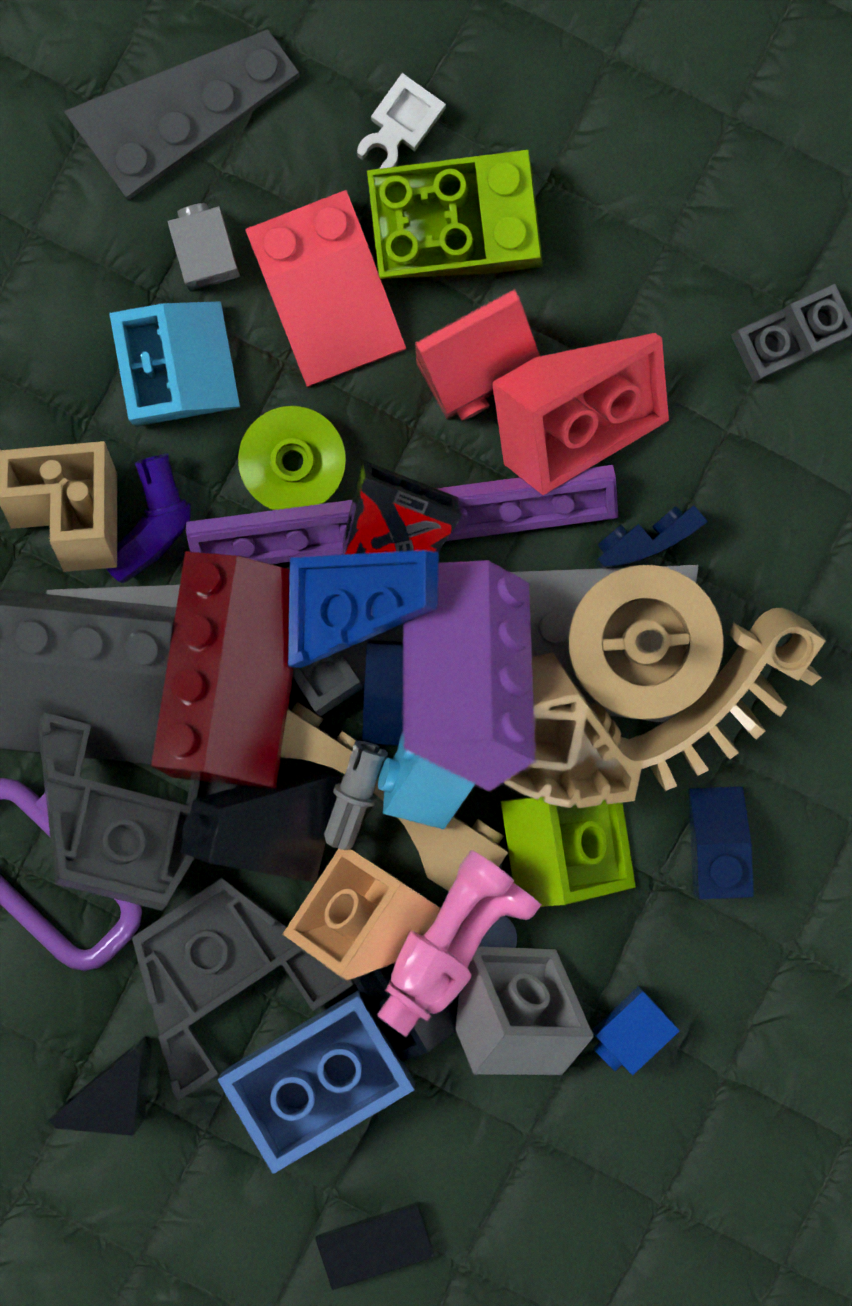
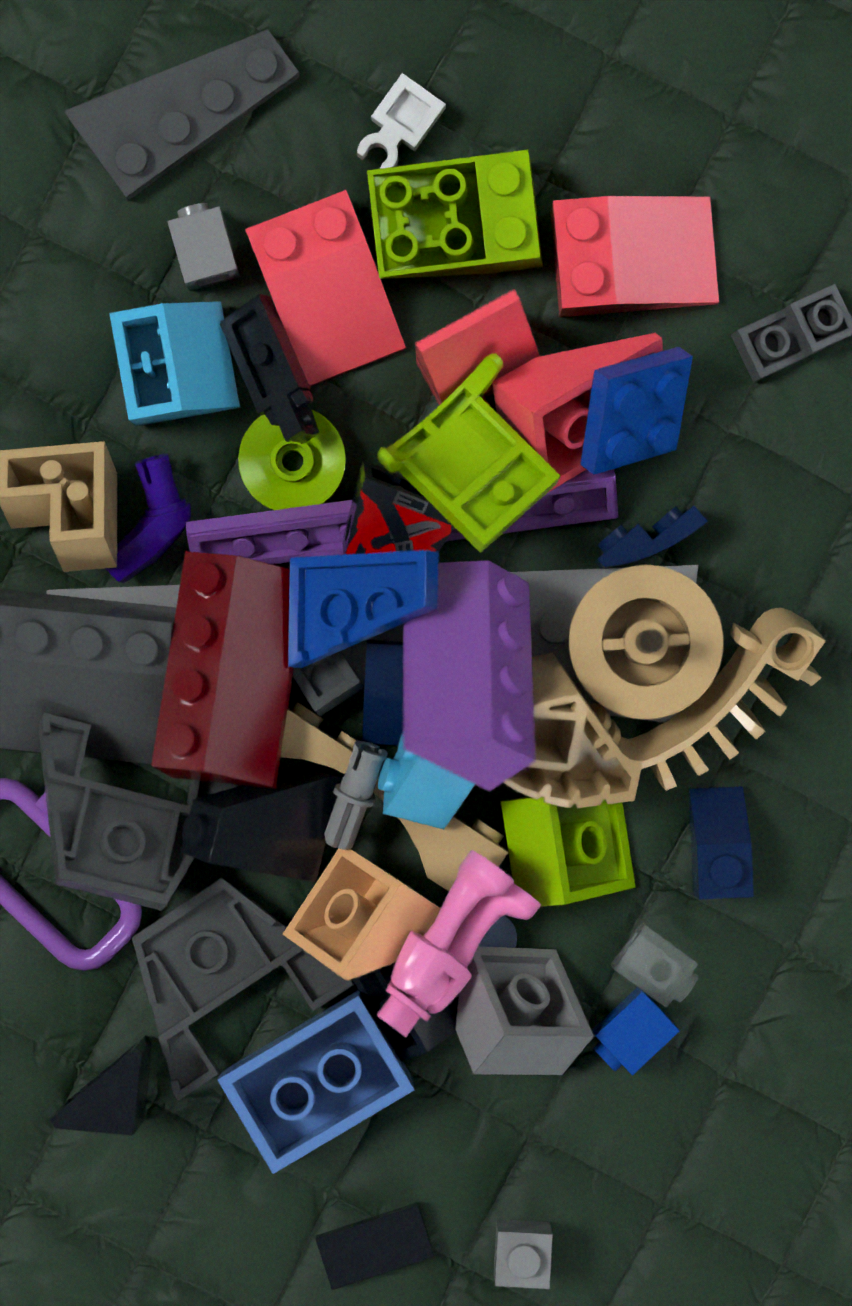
(271, 368): none -> black hinge
(472, 462): none -> lime piece
(522, 1254): none -> light grey brick
(633, 253): none -> coral slope
(635, 410): none -> blue plate
(656, 966): none -> clear brick

